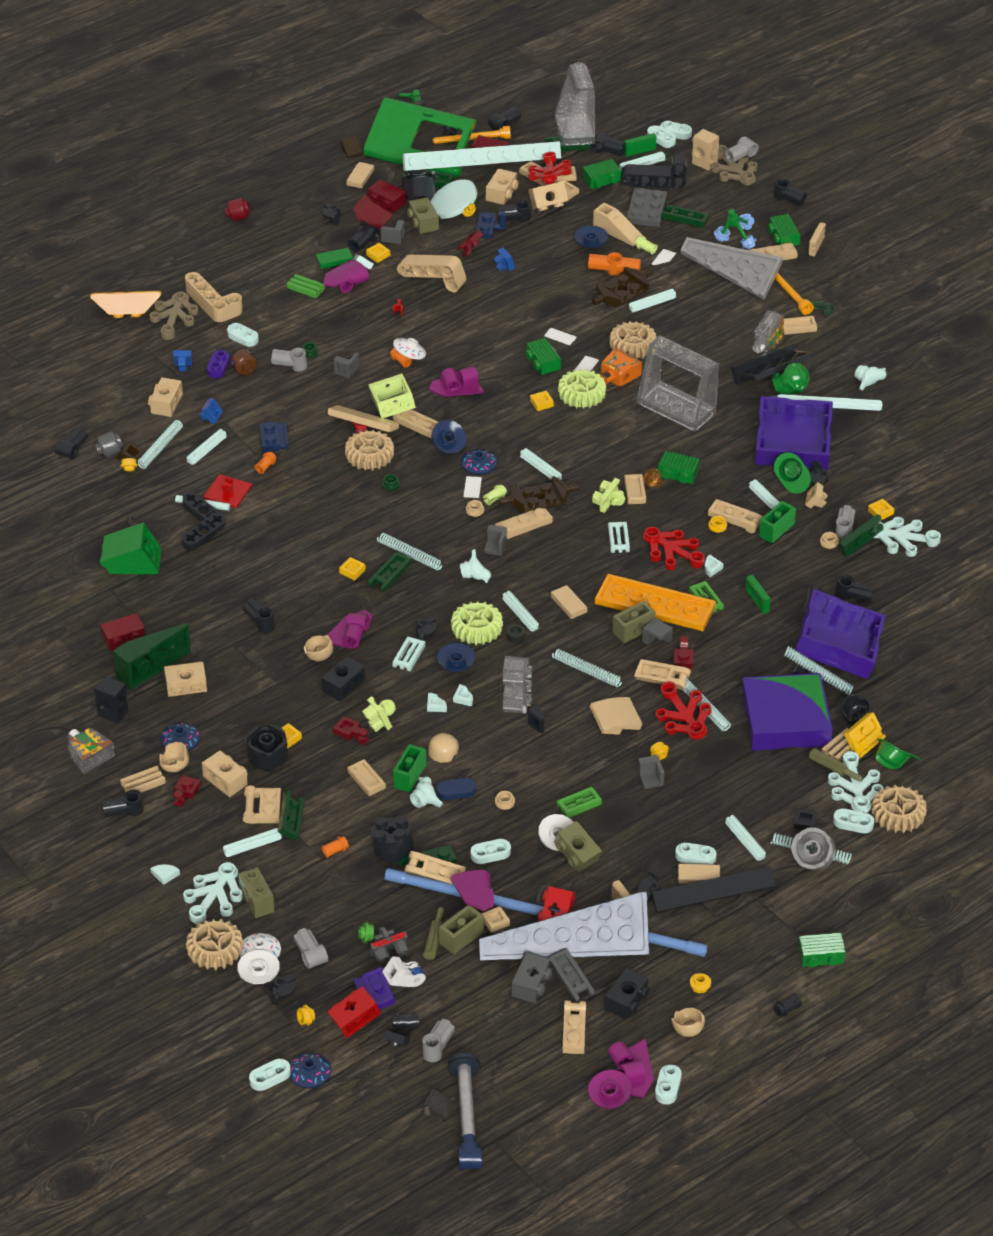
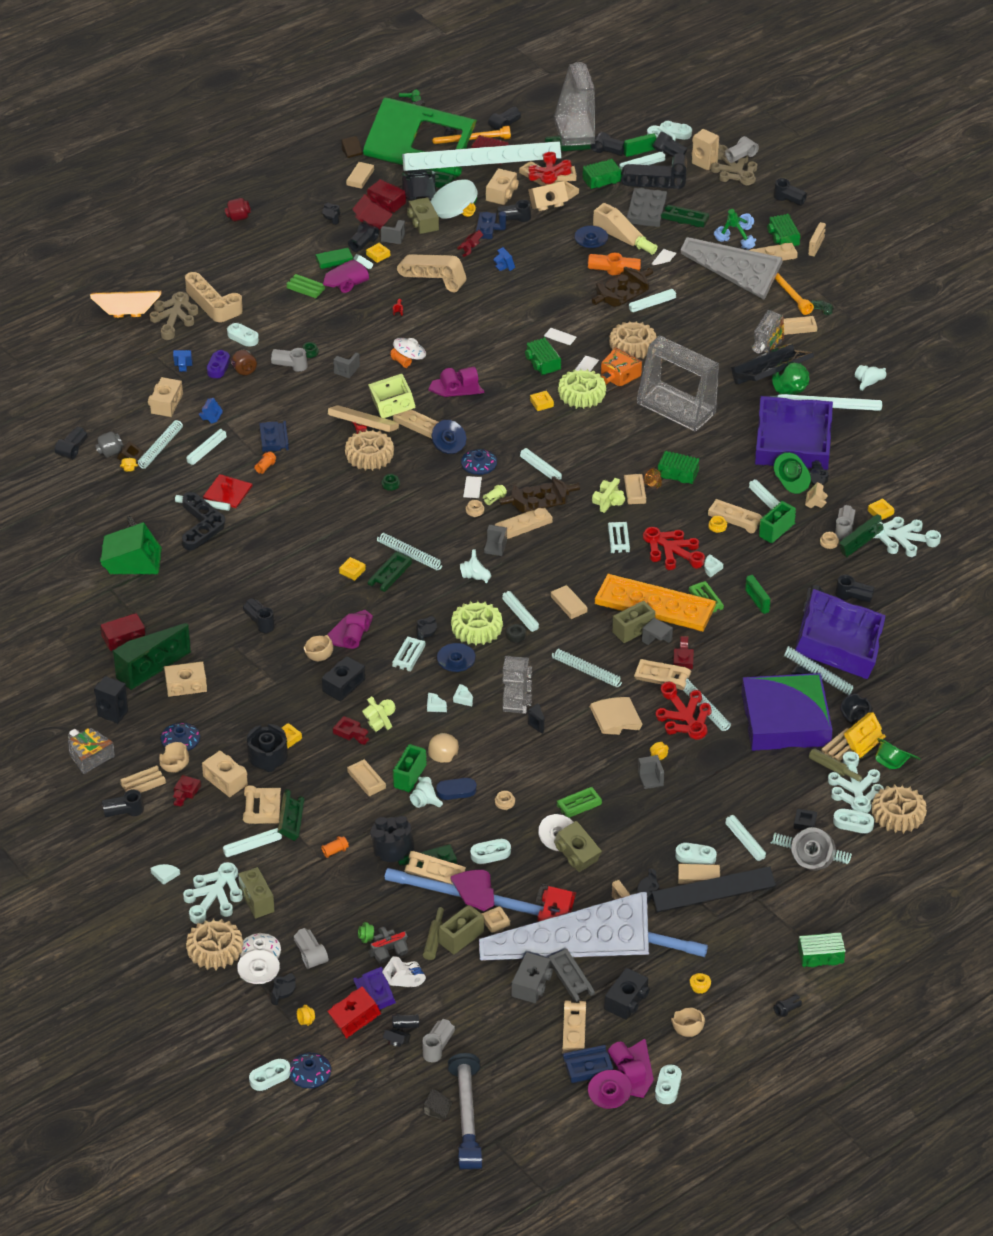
(587, 1063): none -> dark blue plate
(666, 144): none -> black piece

